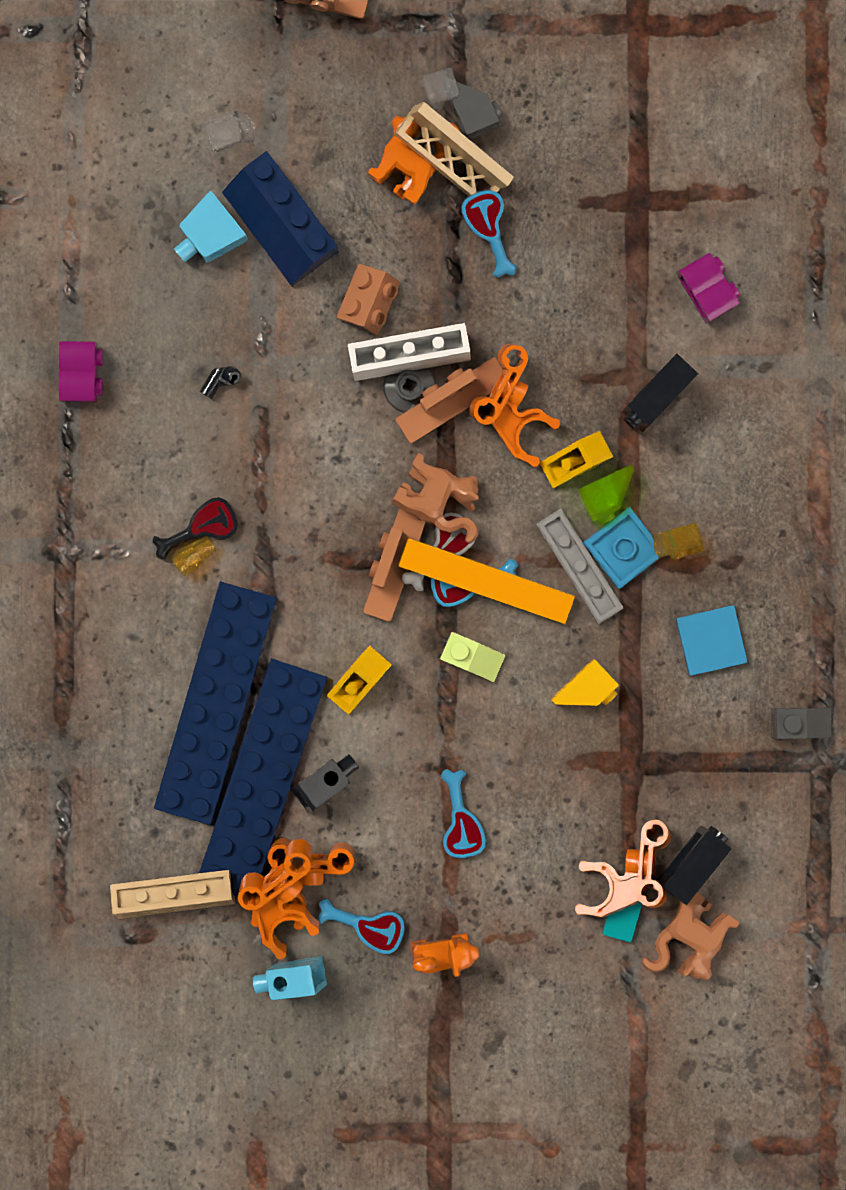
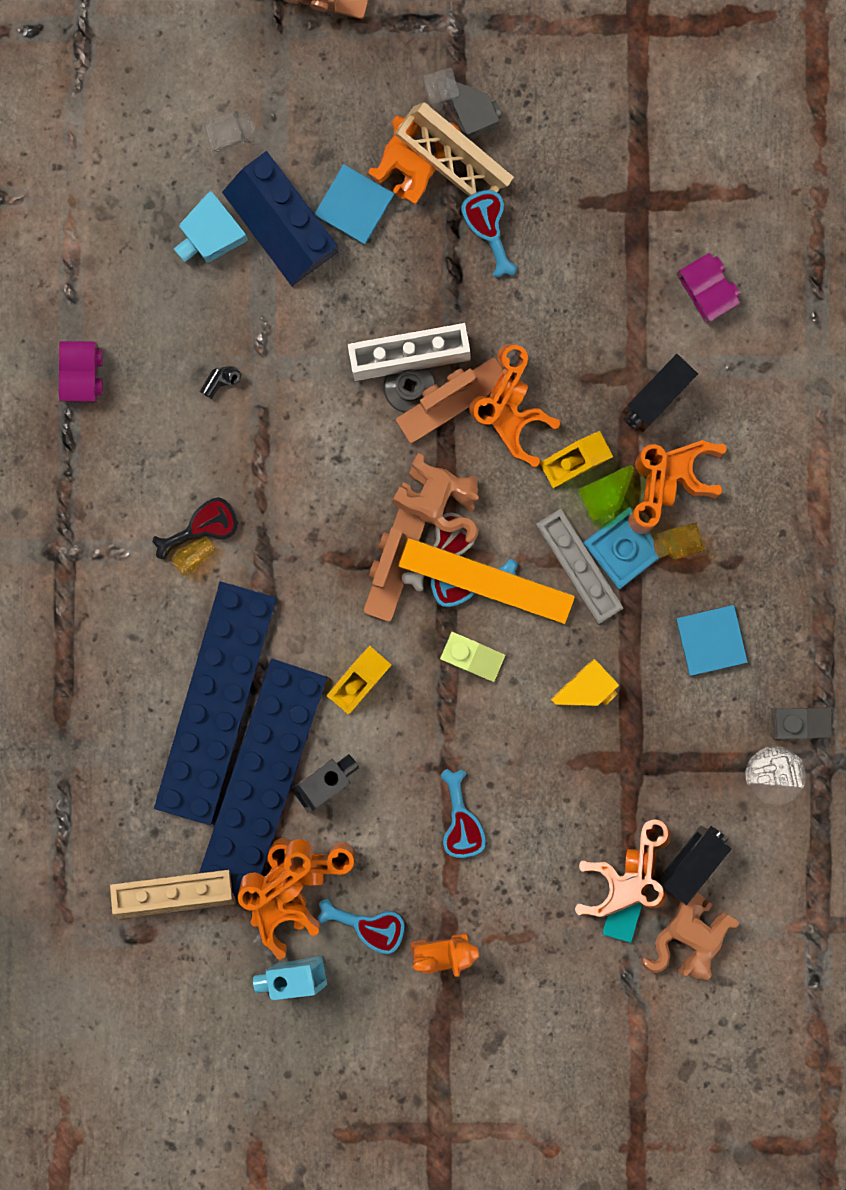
(354, 204): none -> dark azure tile
(368, 299): nougat bracket -> none
(663, 478): none -> orange piece
(775, 775): none -> clear tile

